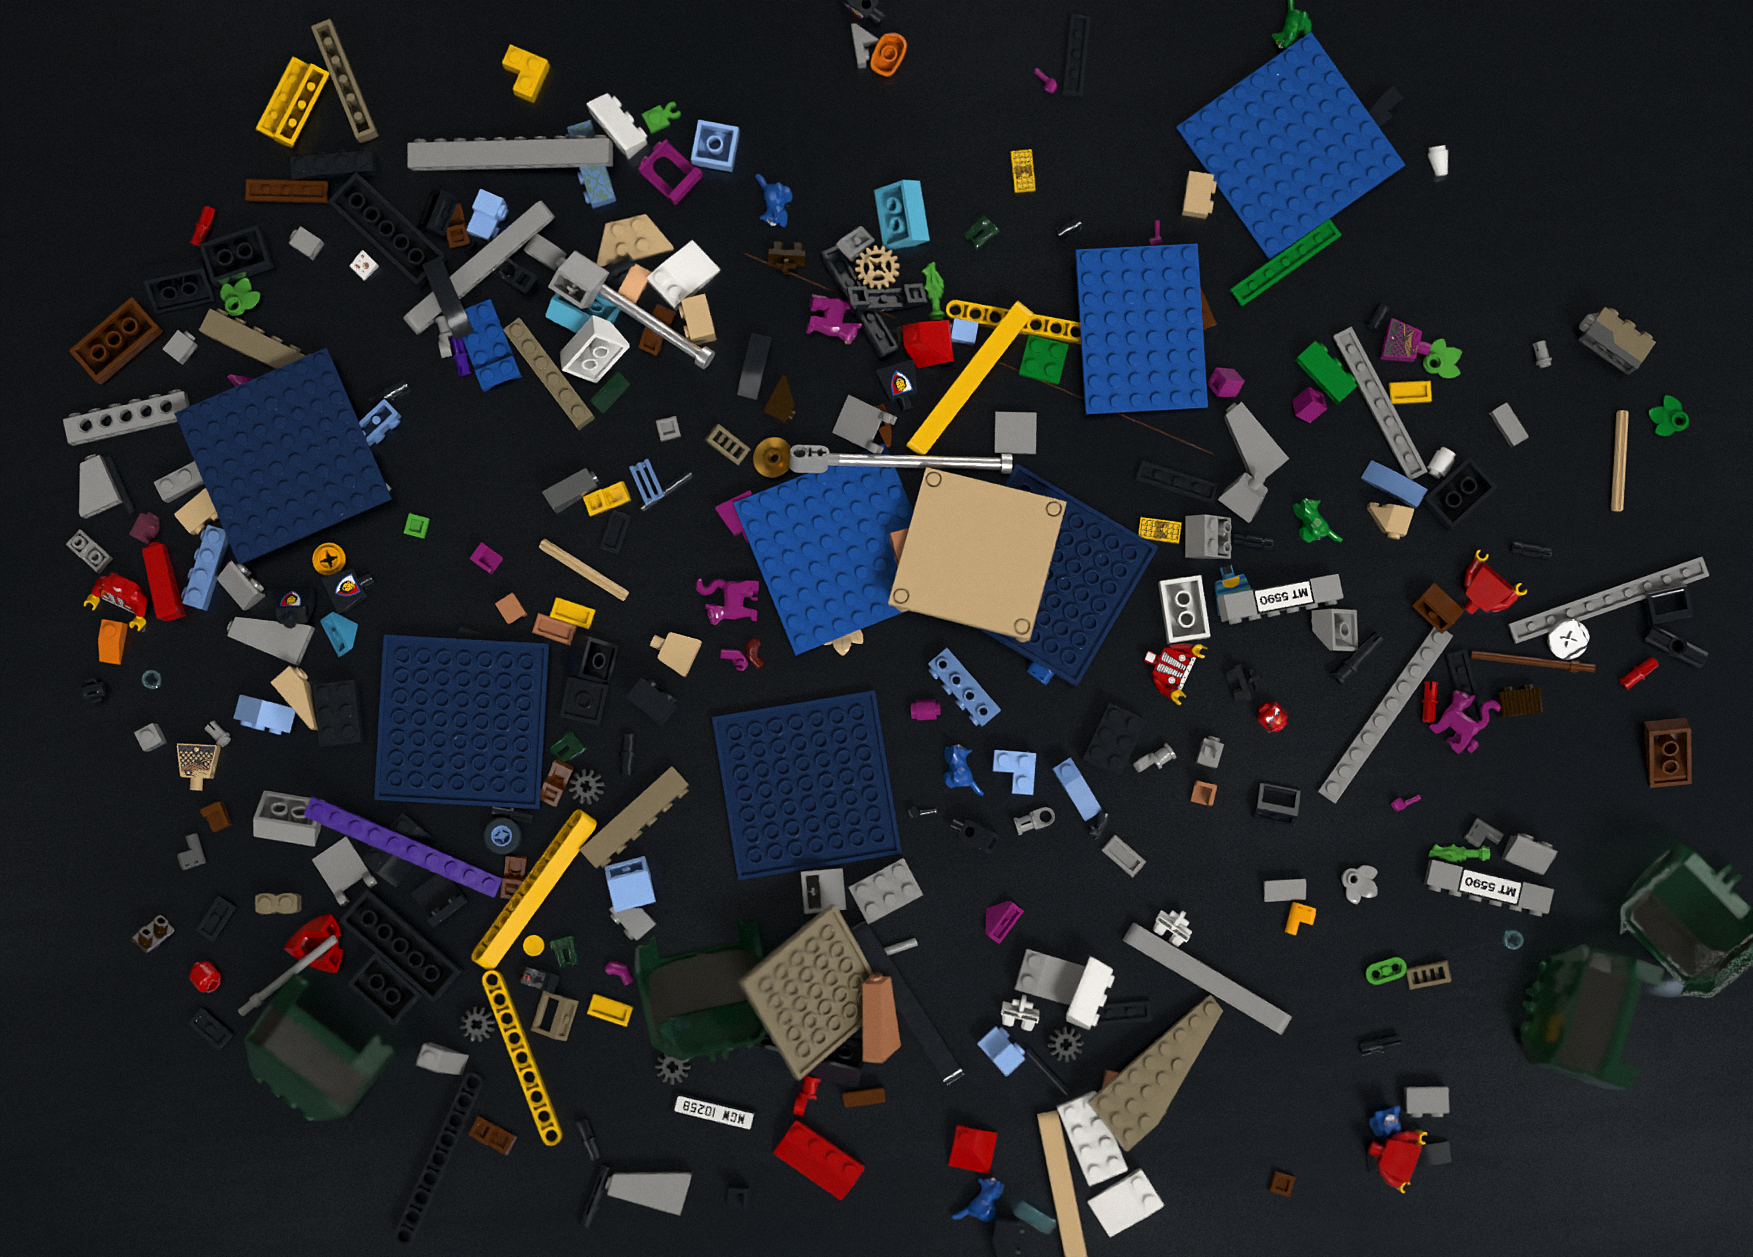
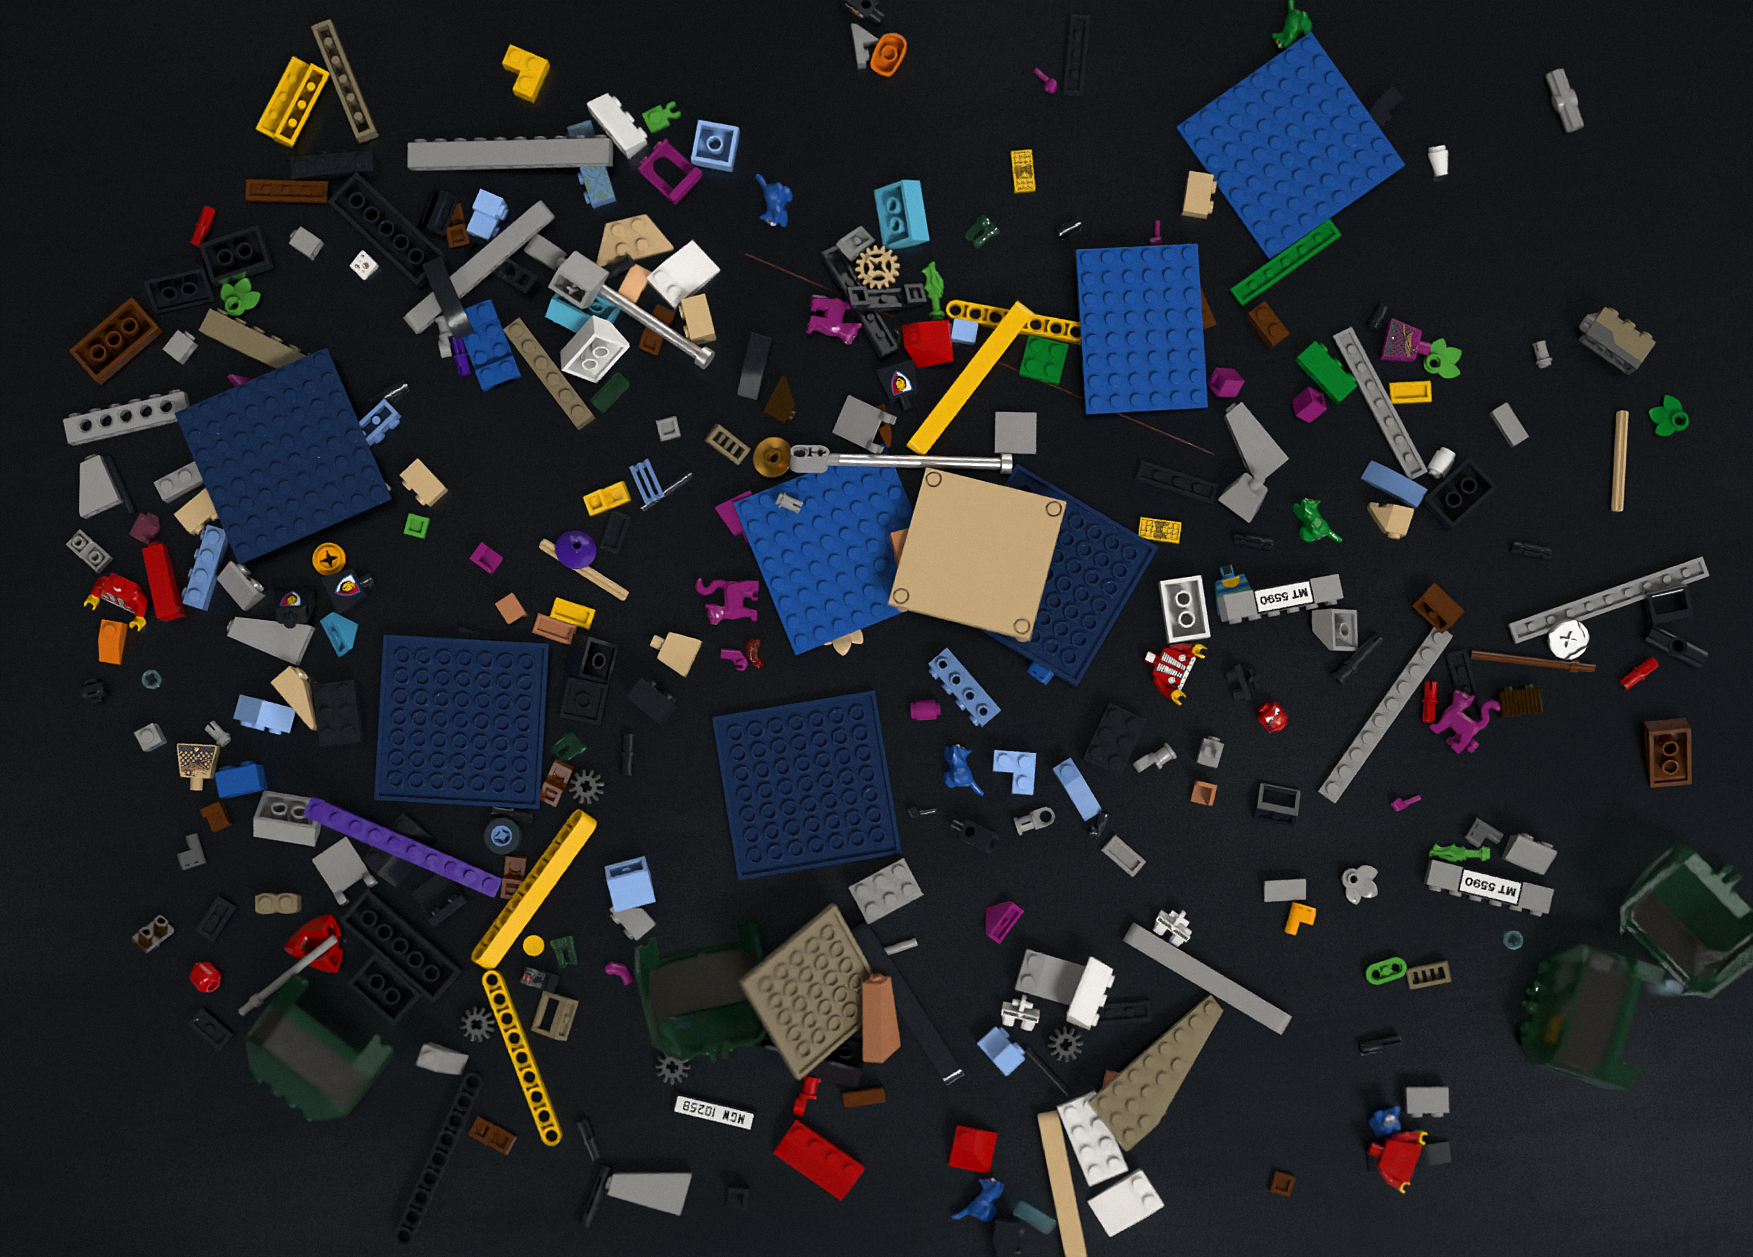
(241, 780): none -> blue brick
(423, 482): none -> tan brick
(571, 490): dark grey slope -> none
(573, 557): none -> dark purple dish
(610, 1010): yellow tile -> none
(634, 817): dark tan brick -> none
(786, 258): dark brown hips -> none
(787, 502): none -> light grey pin
(822, 889): light grey slope -> none
(1208, 537): light grey slope -> none
(1267, 325): none -> reddish brown brick
(1488, 588): red torso -> none
(1564, 100): none -> light grey piece

